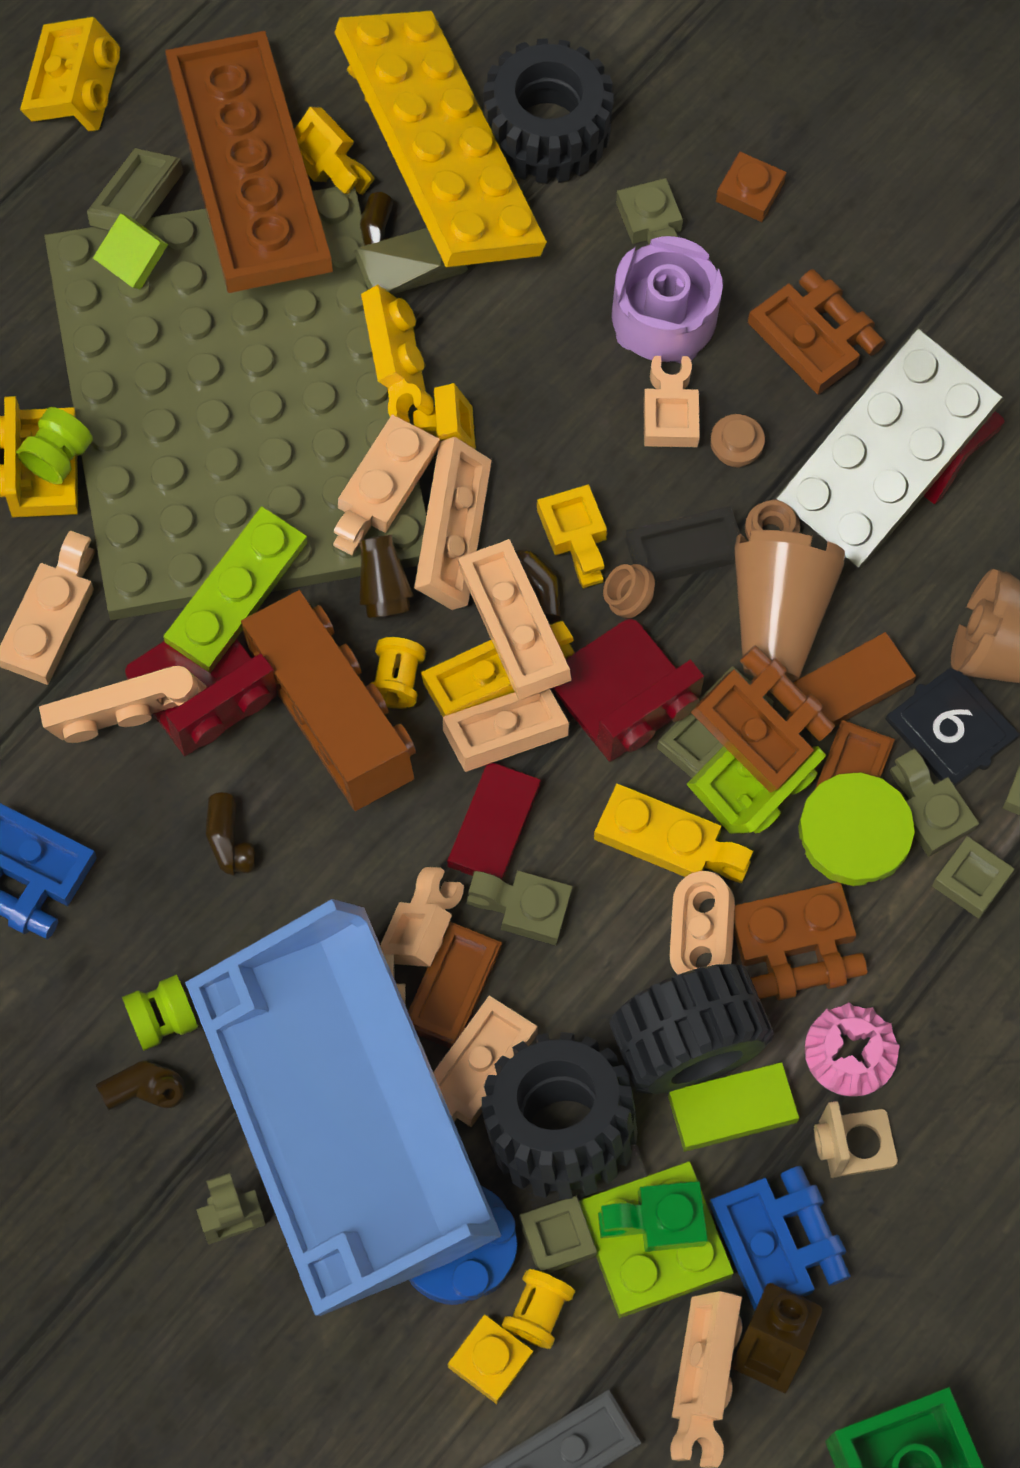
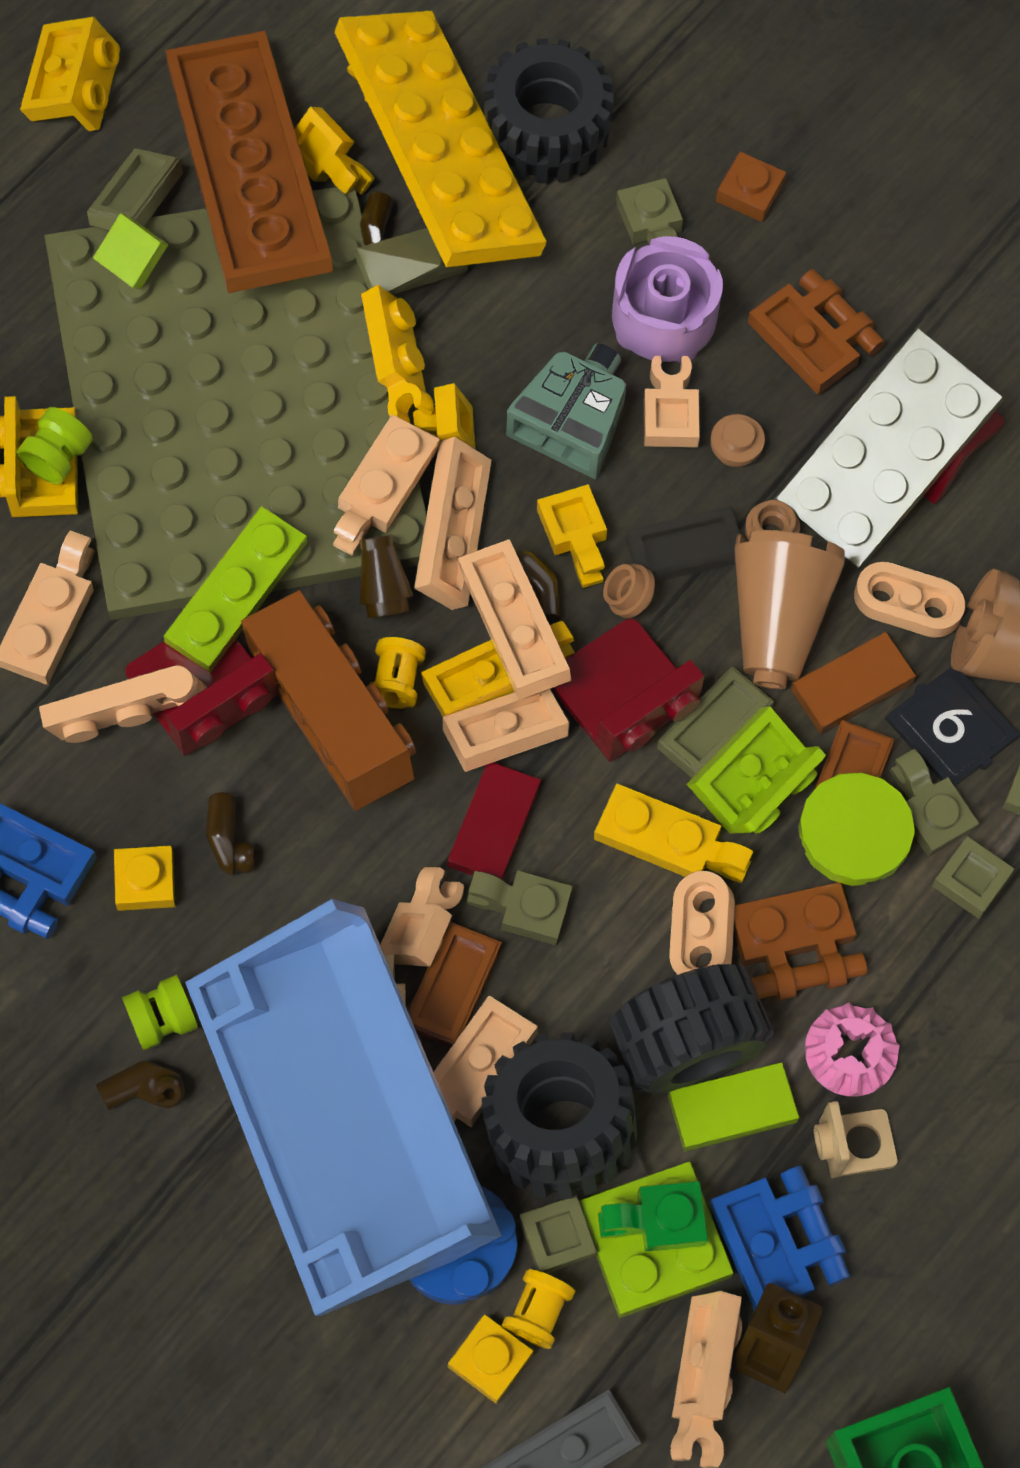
(144, 878): none -> yellow plate
(229, 1210): olive plate -> none
(571, 409): none -> sand green torso
(751, 726): dark orange plate -> none
(909, 597): none -> light nougat plate

